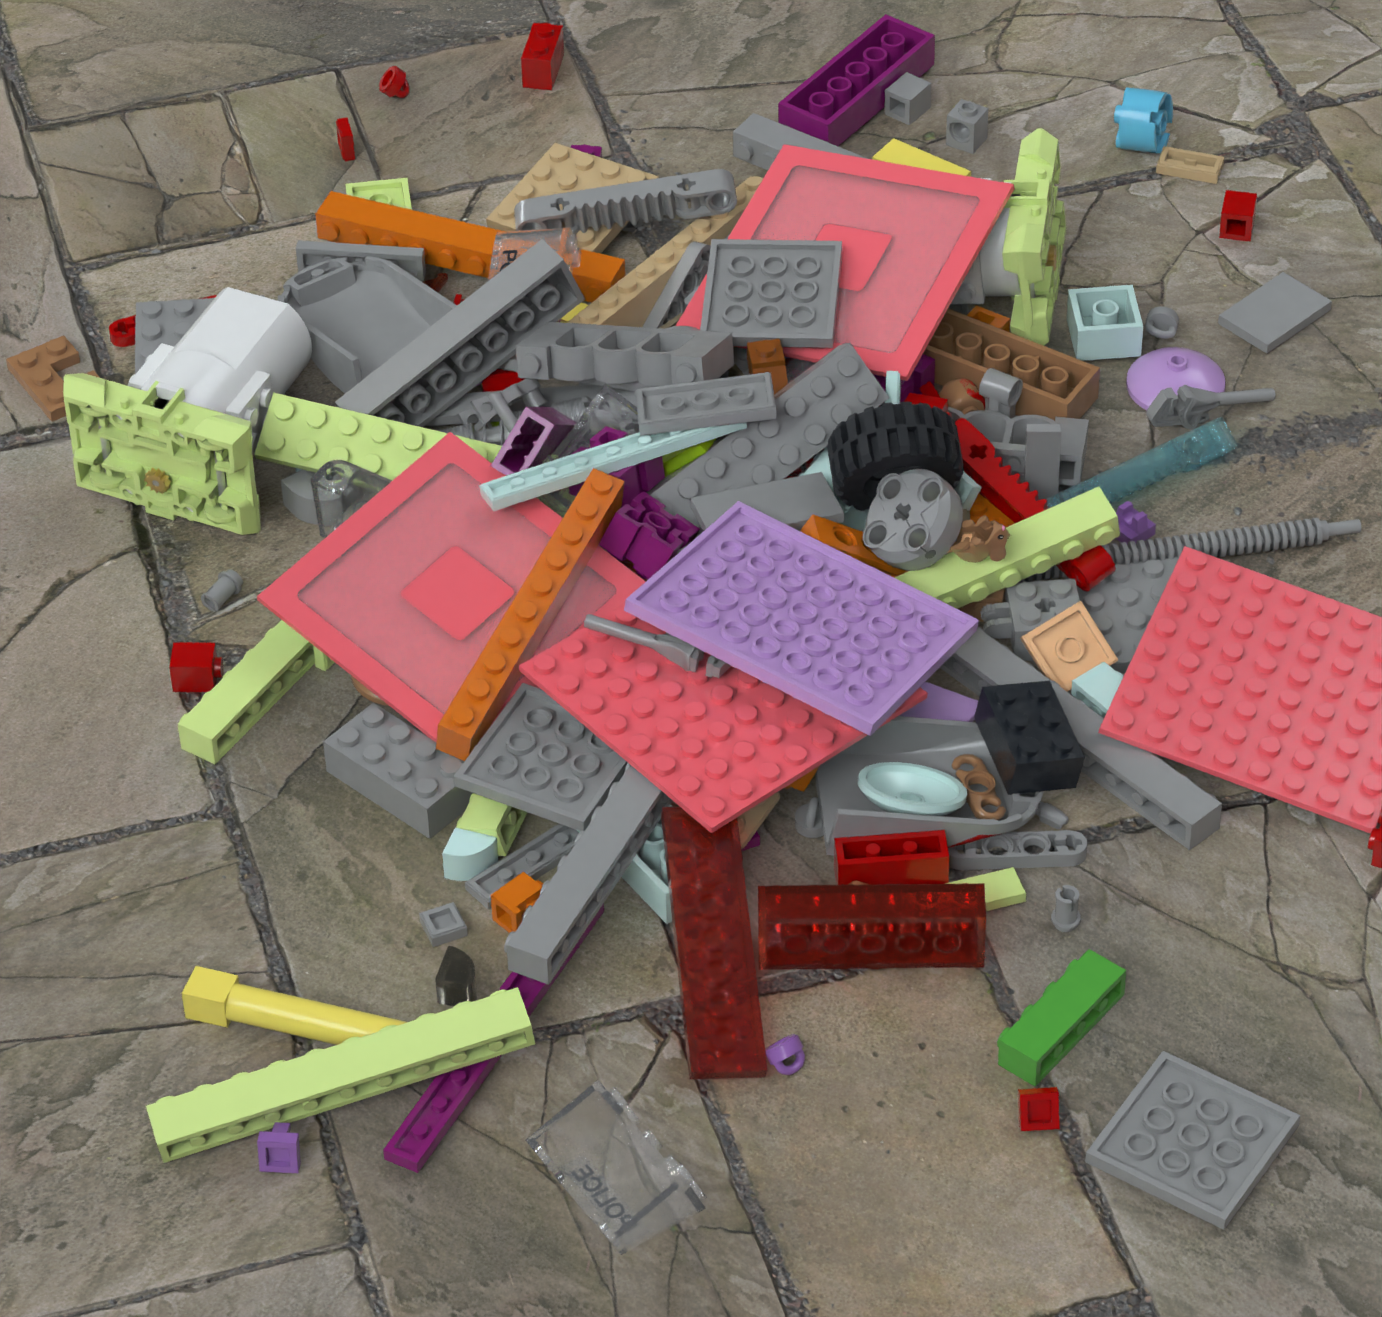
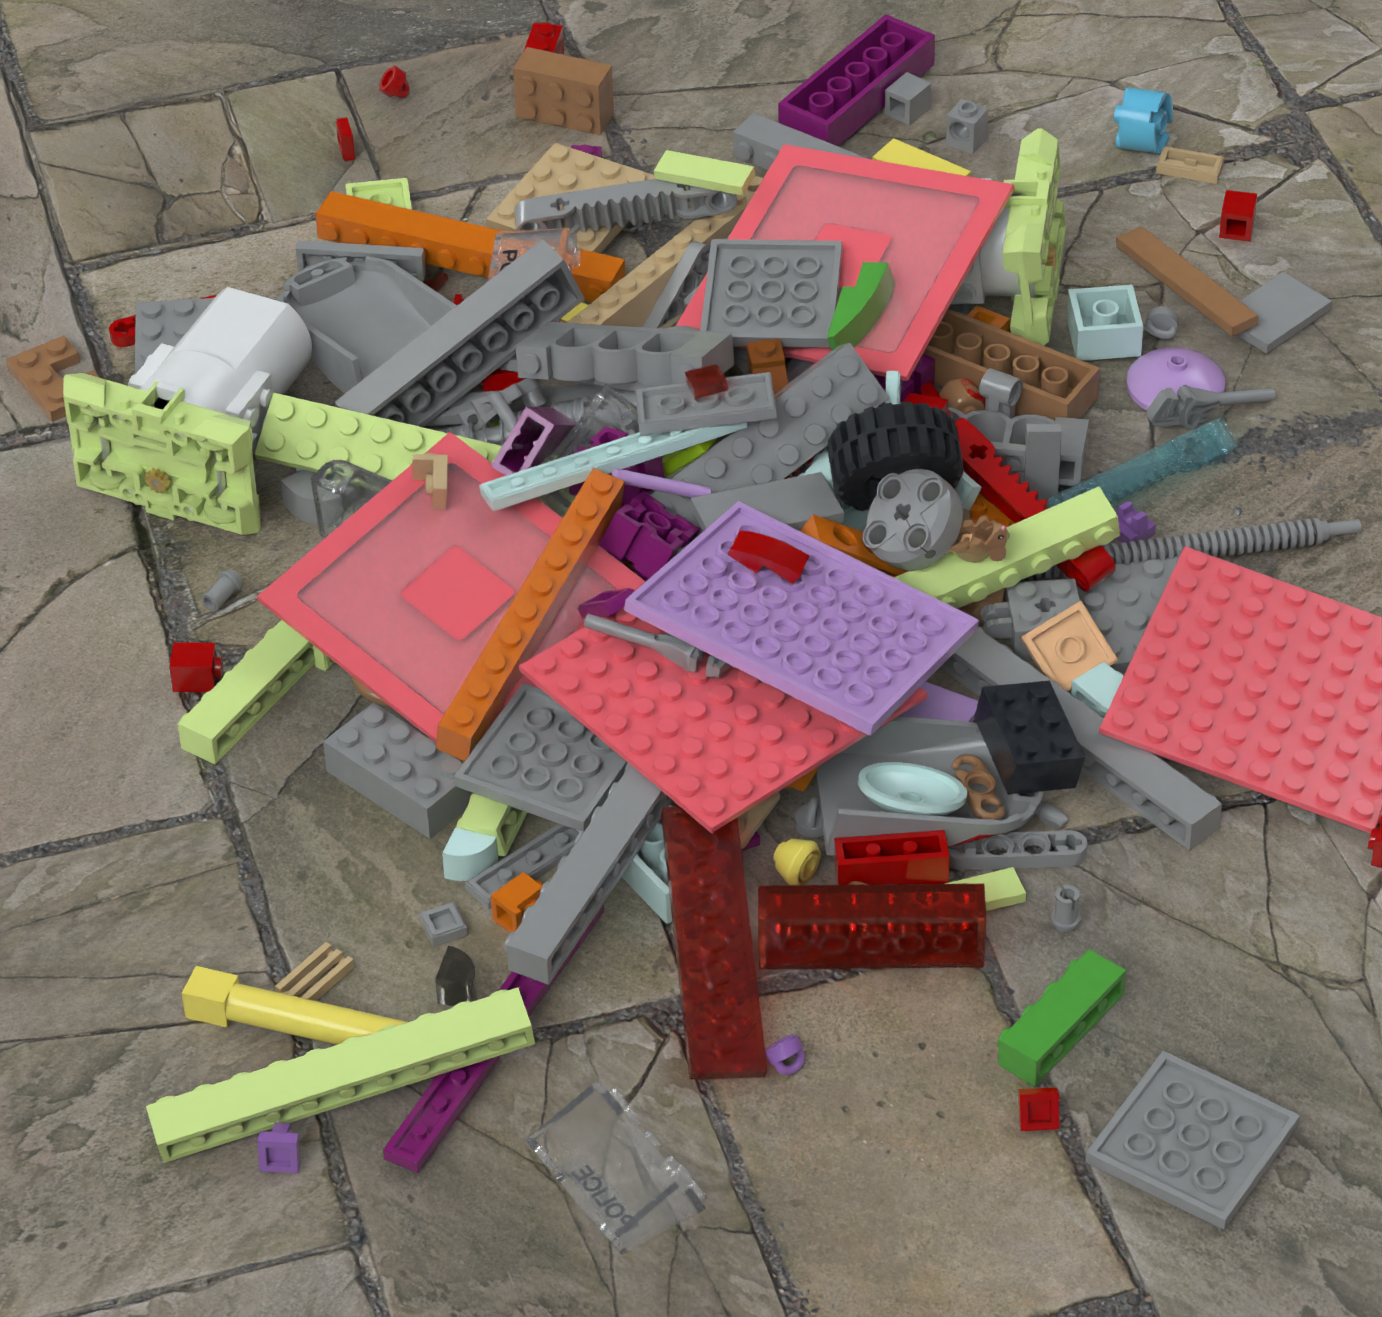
(312, 969): none -> tan tile
(433, 470): none -> tan bracket
(563, 91): none -> medium nougat brick
(605, 603): none -> magenta tile
(661, 484): none -> lavender bar
(704, 172): none -> yellowish green tile
(706, 381): none -> clear red tile
(757, 549): none -> red slope
(797, 860): none -> light yellow cone
(861, 305): none -> bright green slope
(1187, 281): none -> medium nougat tile

